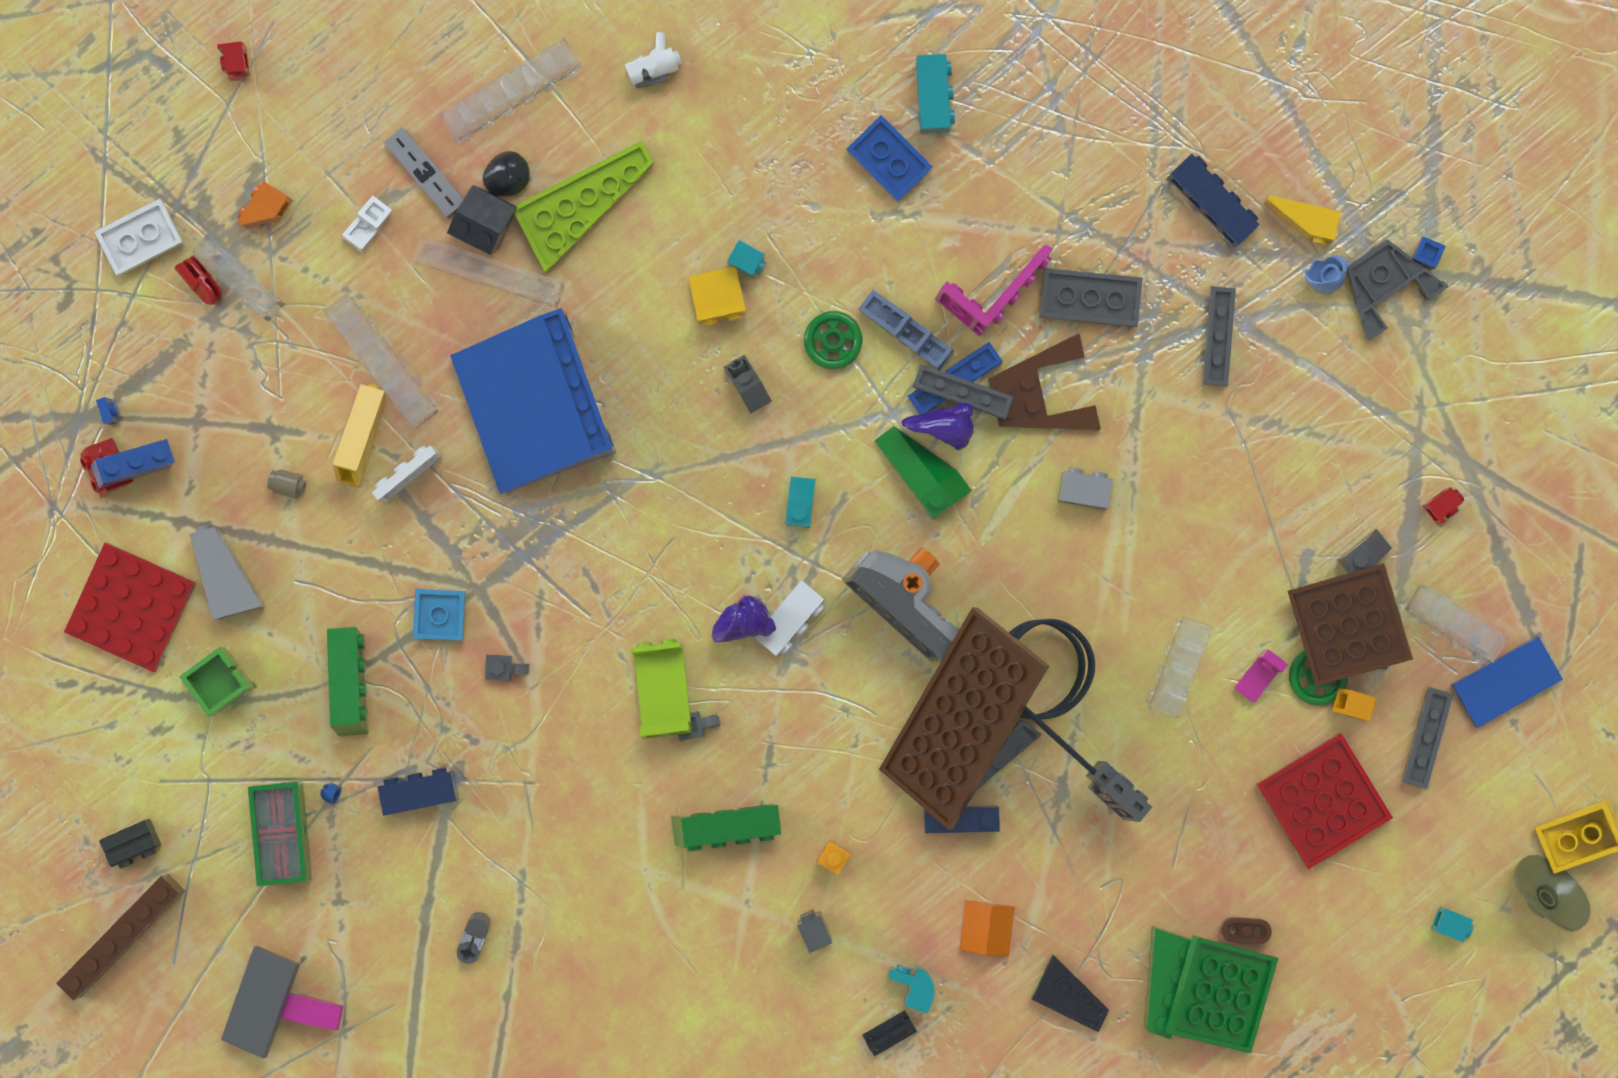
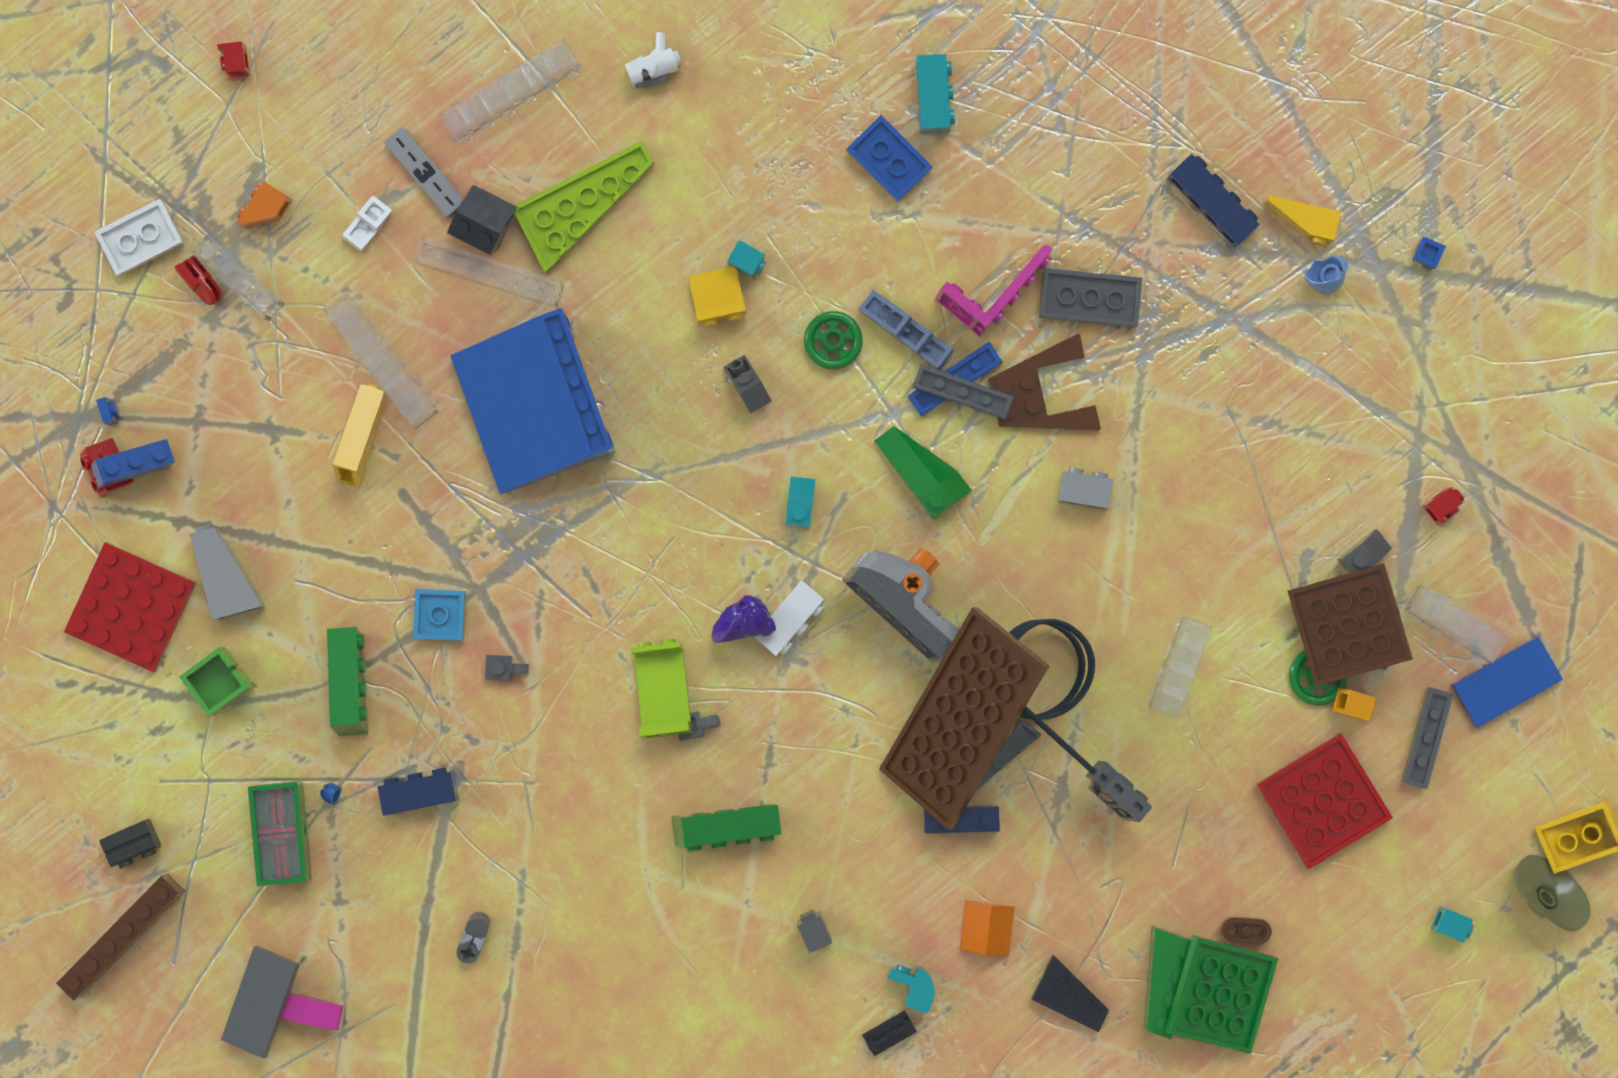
(286, 483): dark tan brick -> none
(406, 473): white plate -> none
(506, 174): black hat -> none
(833, 857): light orange brick -> none
(945, 424): dark purple hair -> none
(1219, 336): dark grey plate -> none
(1260, 675): dark pink bracket -> none
(1382, 274): dark grey wing -> none

